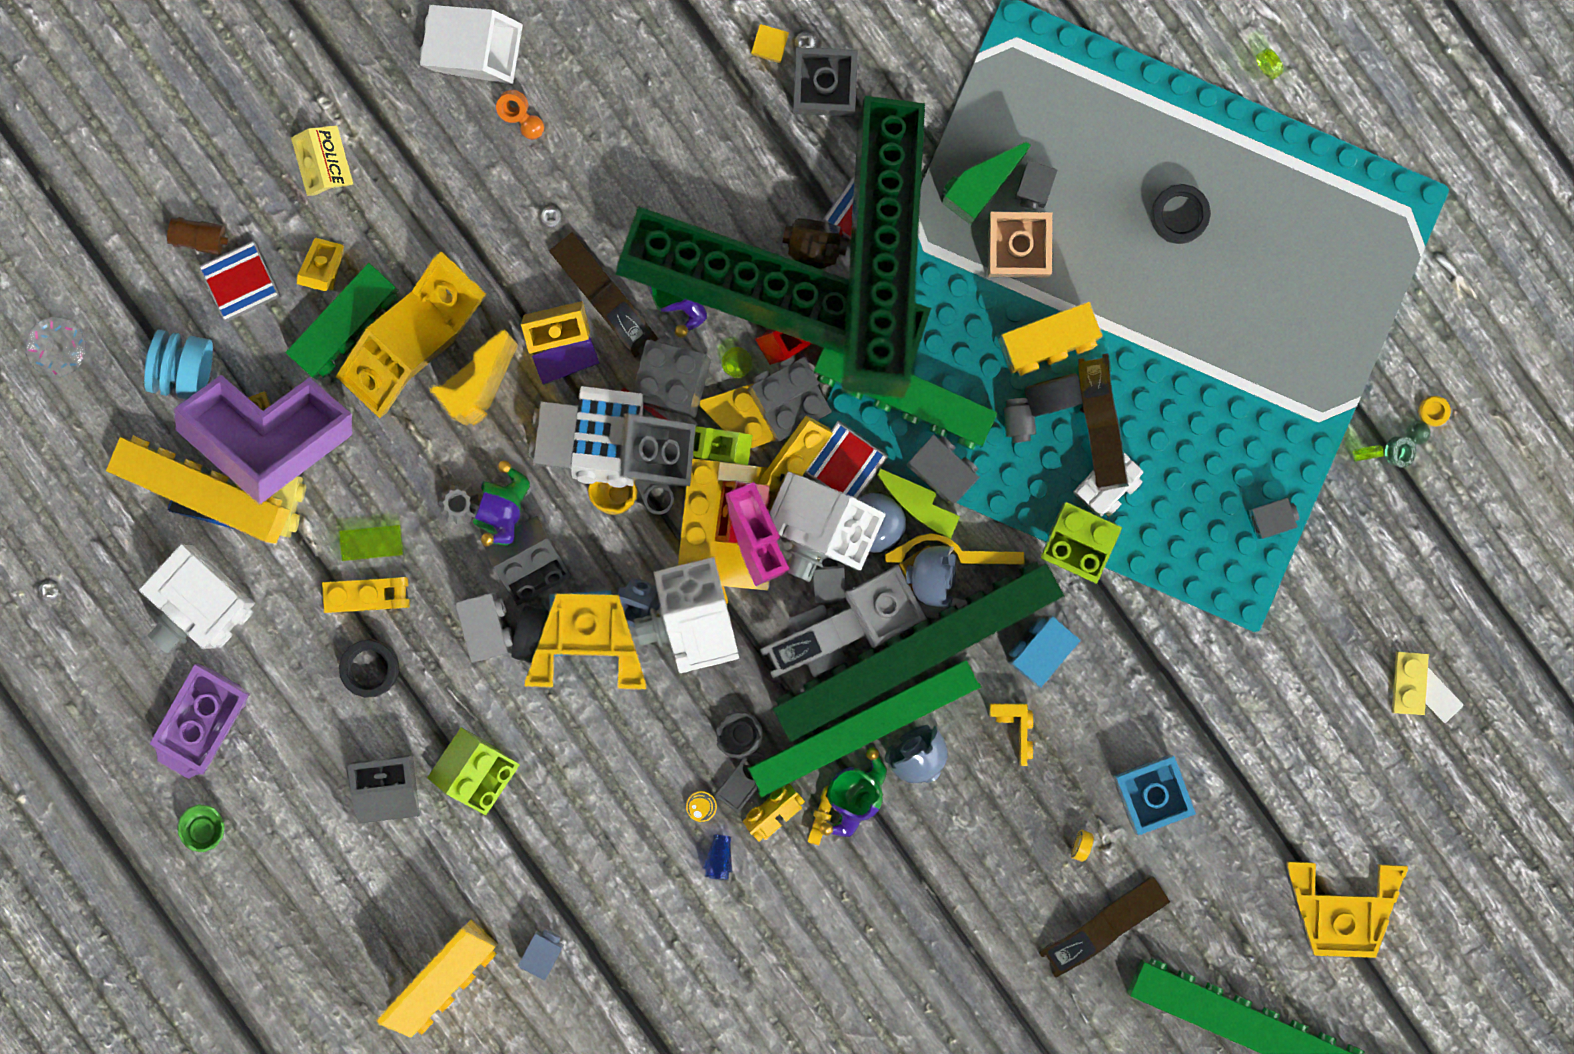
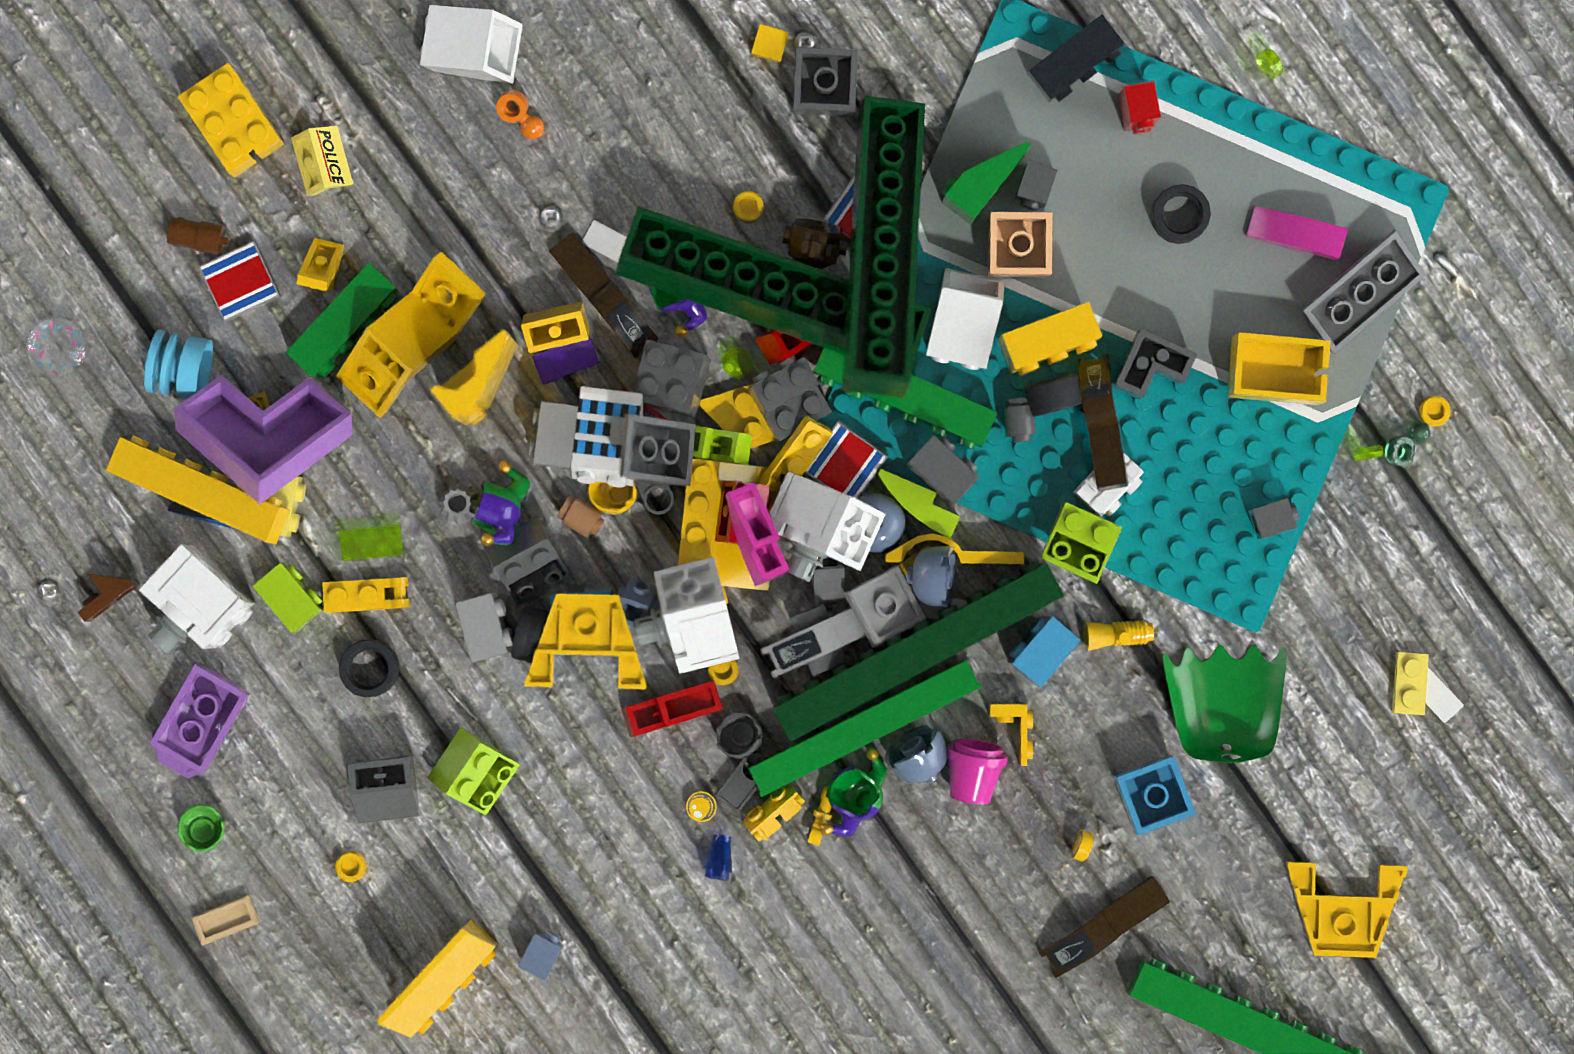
(112, 591): none -> reddish brown slope
(225, 919): none -> tan tile
(231, 119): none -> yellow piece
(289, 597): none -> lime brick
(351, 866): none -> yellow tile
(581, 517): none -> medium nougat brick
(604, 240): none -> white sticker
(672, 708): none -> red slope
(724, 673): none -> yellow tile
(748, 206): none -> yellow tile
(965, 319): none -> white slope
(974, 769): none -> dark pink piece
(1076, 59): none -> black brick
(1125, 633): none -> yellow piece
(1139, 107): none -> red brick
(1149, 356): none -> dark grey brick
(1213, 689): none -> green piece
(1278, 368): none -> yellow piece
(1297, 233): none -> dark pink slope
(1363, 291): none -> dark grey slope

